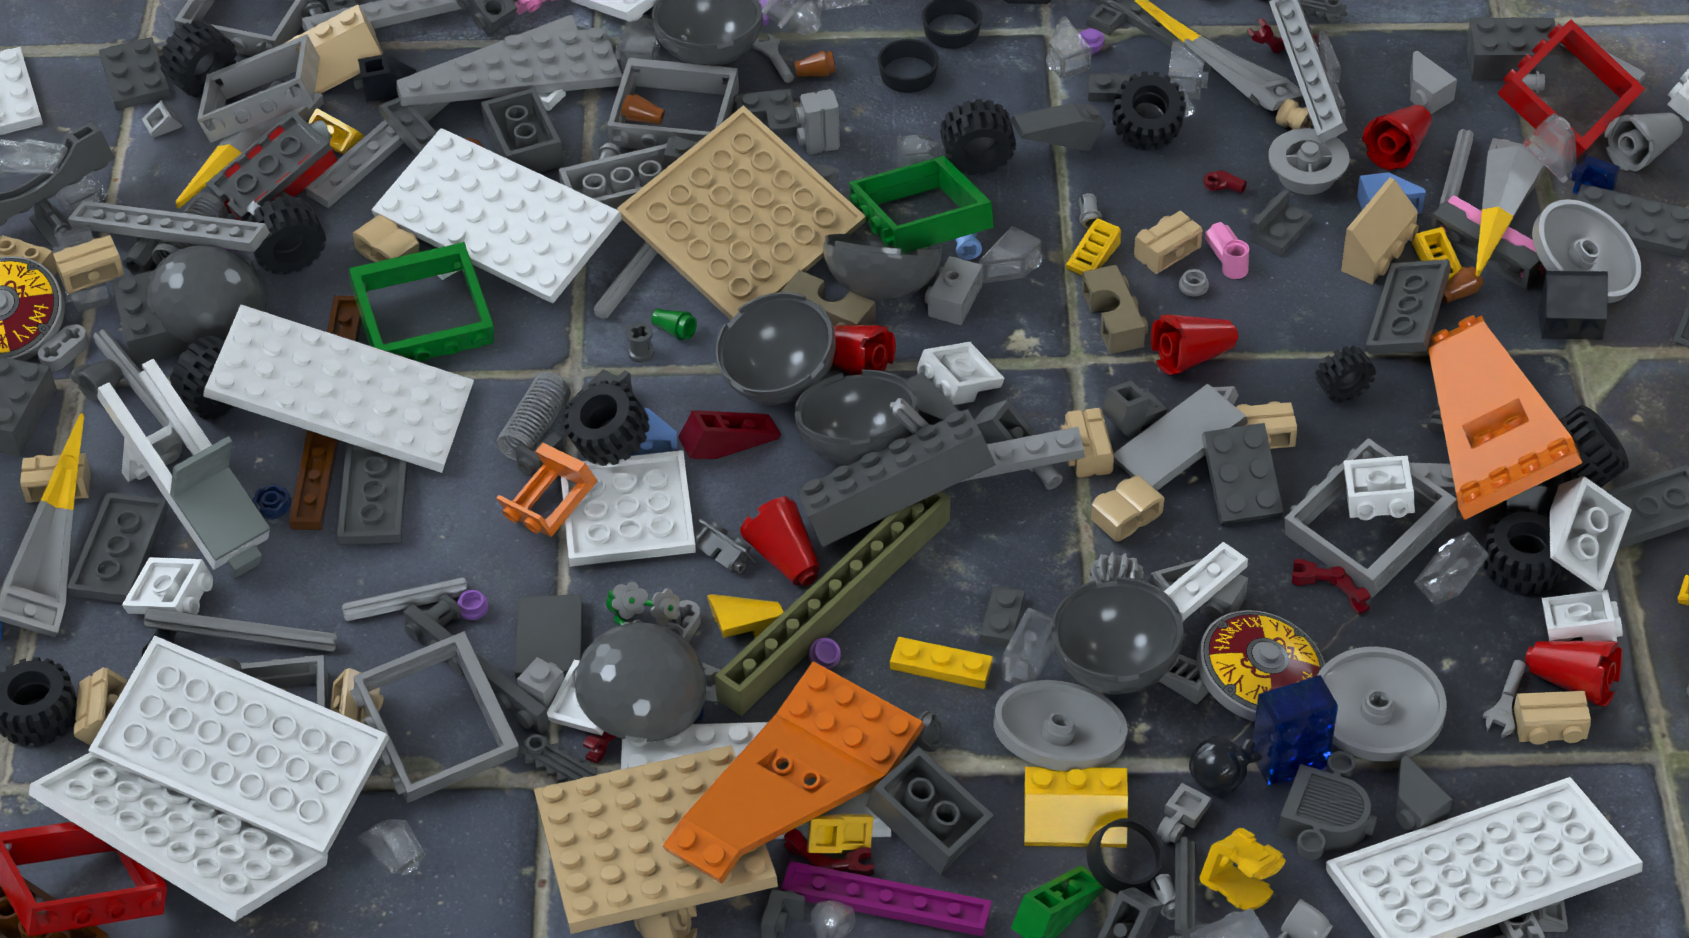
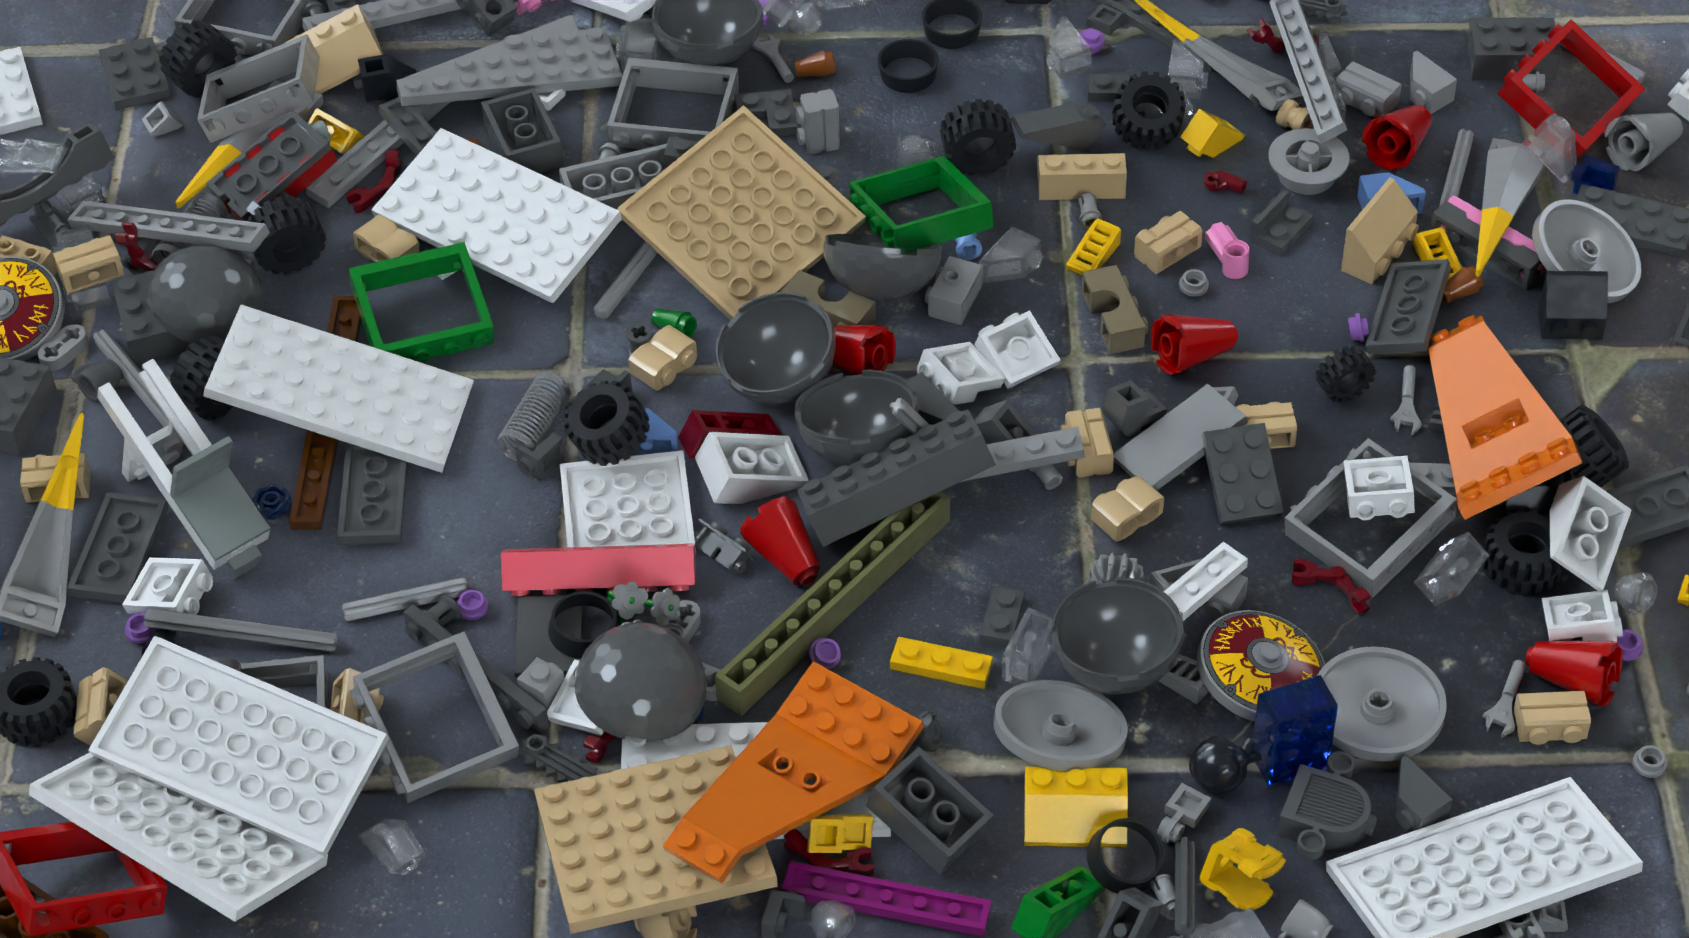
(136, 630): none -> medium lavender plate
(138, 257): none -> dark red piece
(365, 197): none -> dark red piece
(554, 464): orange panel -> none
(568, 645): none -> black tyre
(597, 568): none -> coral brick
(641, 110): dark orange cone -> none
(663, 357): none -> tan brick
(743, 615): yellow slope -> none
(749, 466): none -> white slope
(1017, 348): none -> white plate
(1078, 174): none -> tan slope
(1210, 134): none -> yellow slope
(1358, 328): none -> medium lavender plate
(1368, 90): none -> light grey brick
(1406, 413): none -> light grey piece
(1630, 644): none -> medium lavender plate
(1636, 592): none -> clear cone
(1652, 755): none -> light grey plate

